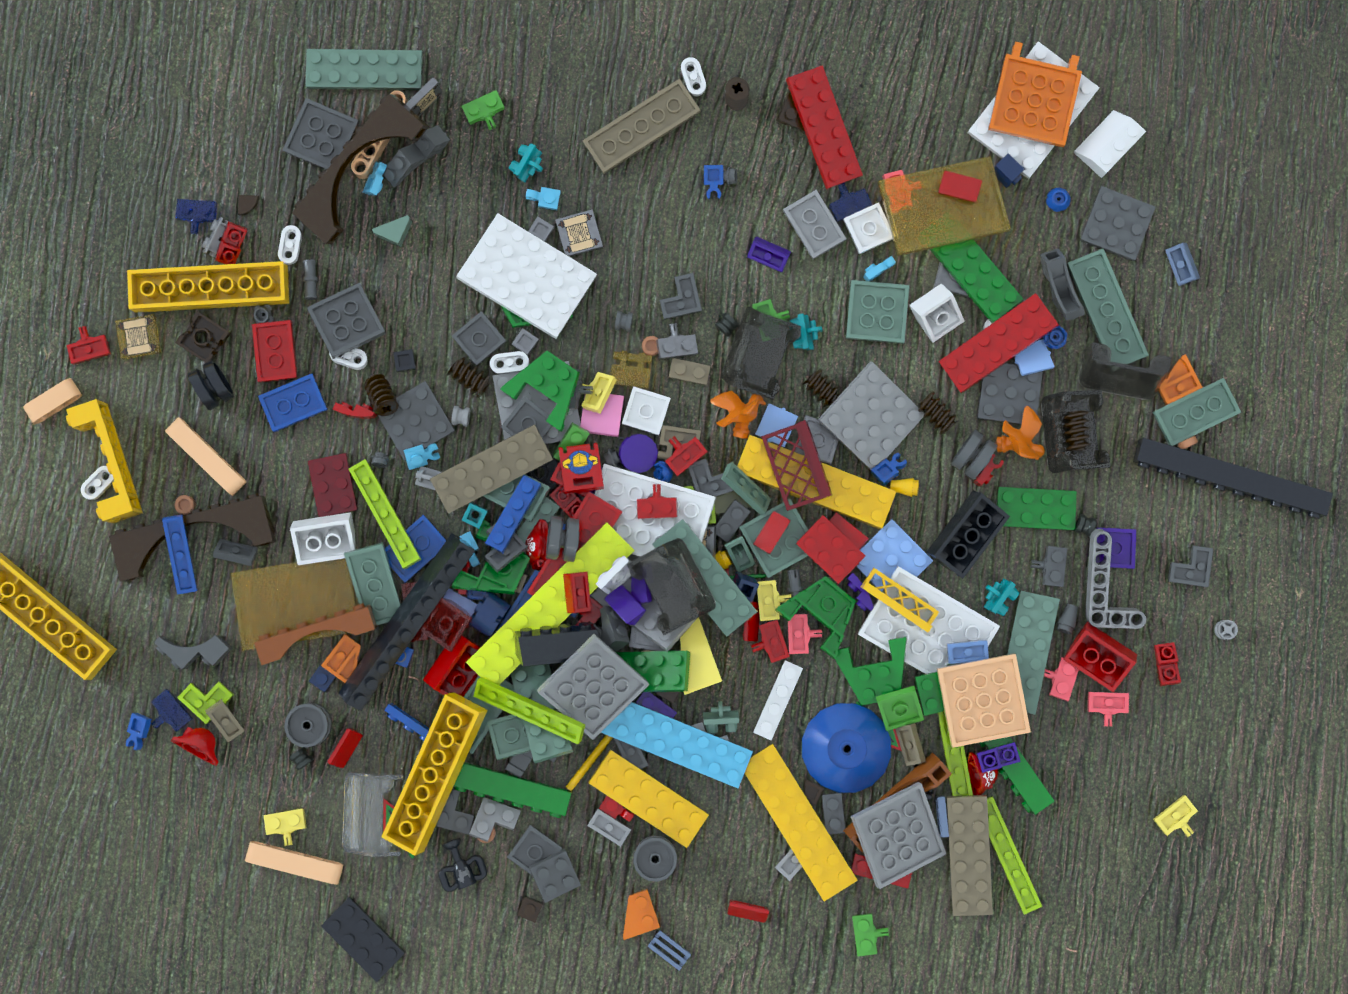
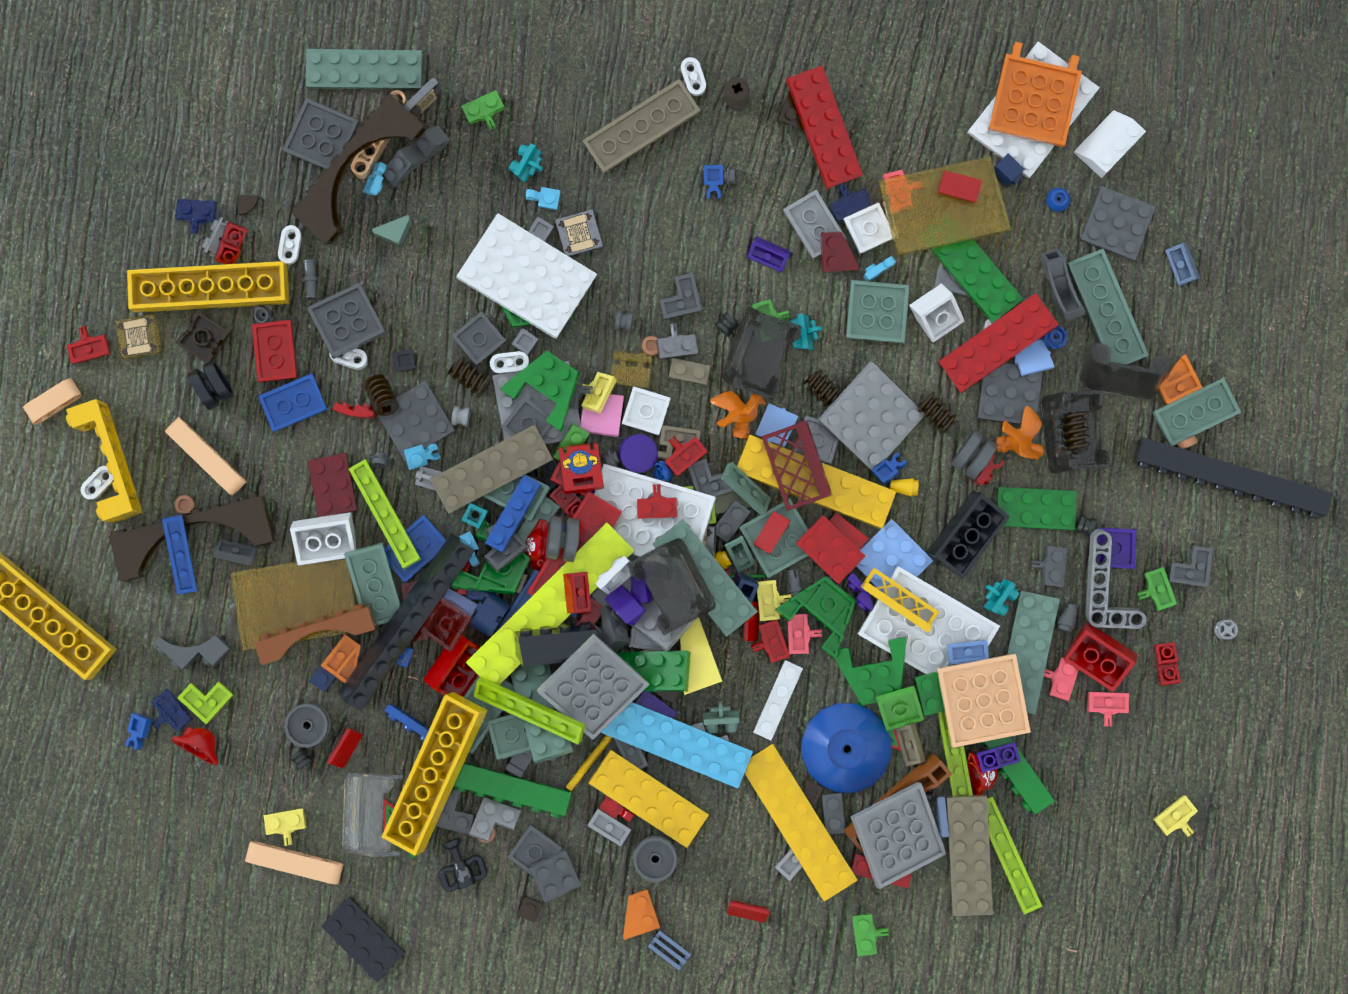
(224, 720): dark tan plate -> none
(836, 253): none -> dark red wing
(1158, 589): none -> bright green plate

